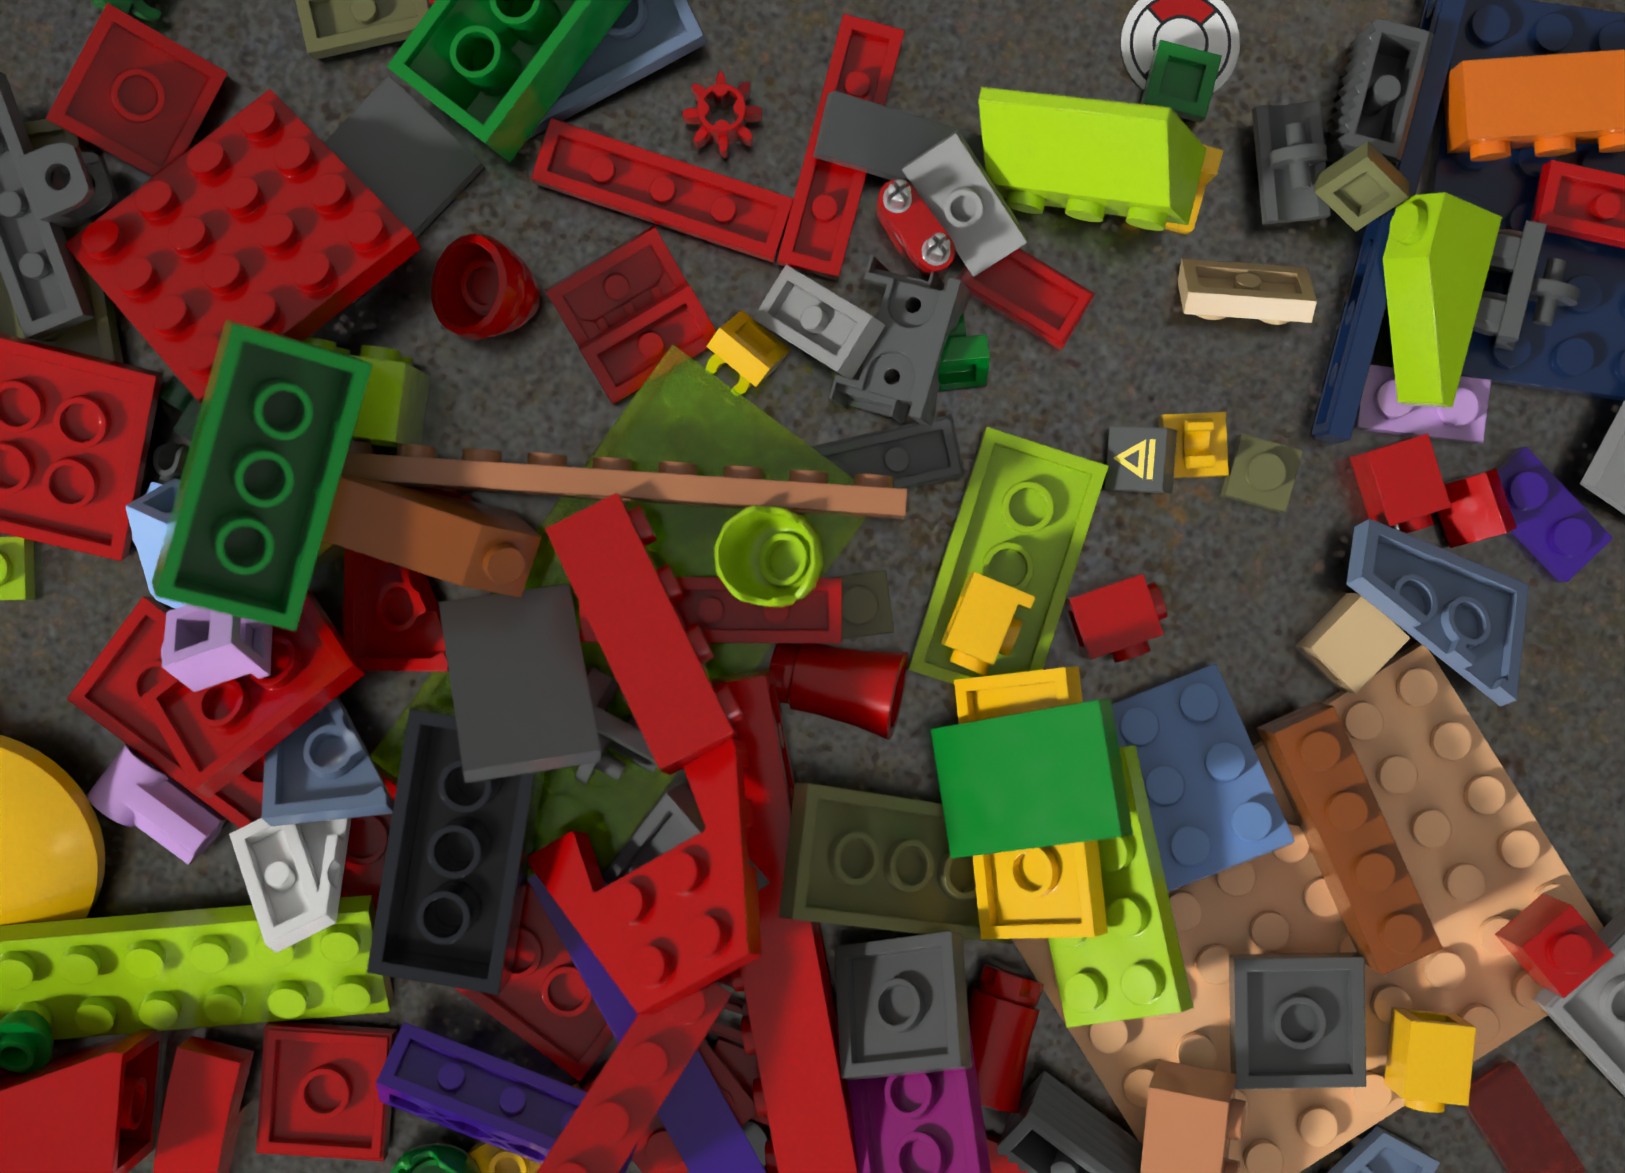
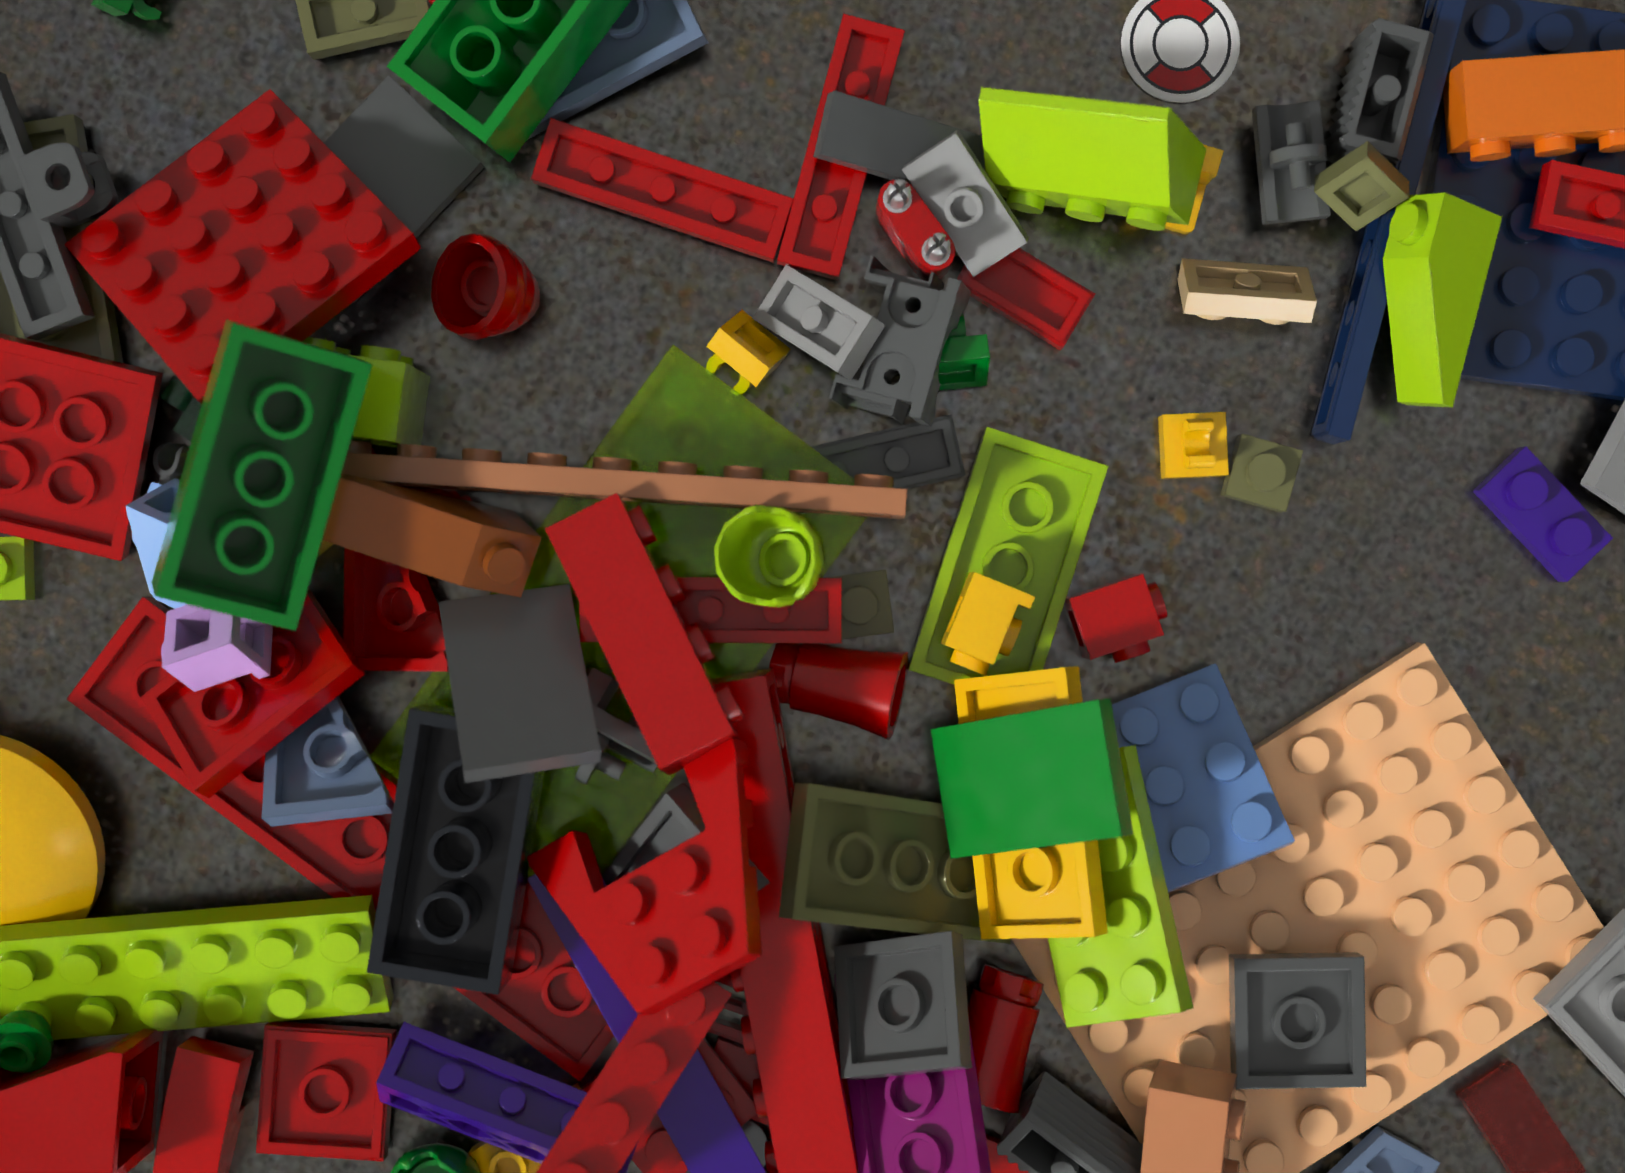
(136, 93): red plate -> none
(146, 797): lavender piece -> none
(293, 876): white wing -> none
(630, 312): red slope -> none
(722, 96): red gear -> none
(1141, 459): dark grey tile -> none
(1181, 80): green plate -> none
(1349, 837): dark orange brick -> none
(1352, 643): tan brick -> none
(1401, 483): red brick -> none
(1429, 1058): yellow brick -> none
(1446, 603): sand blue wing -> none
(1460, 424): lavender plate -> none
(1476, 509): red tile -> none
(1518, 255): dark grey hips -> none
(1554, 945): red brick -> none

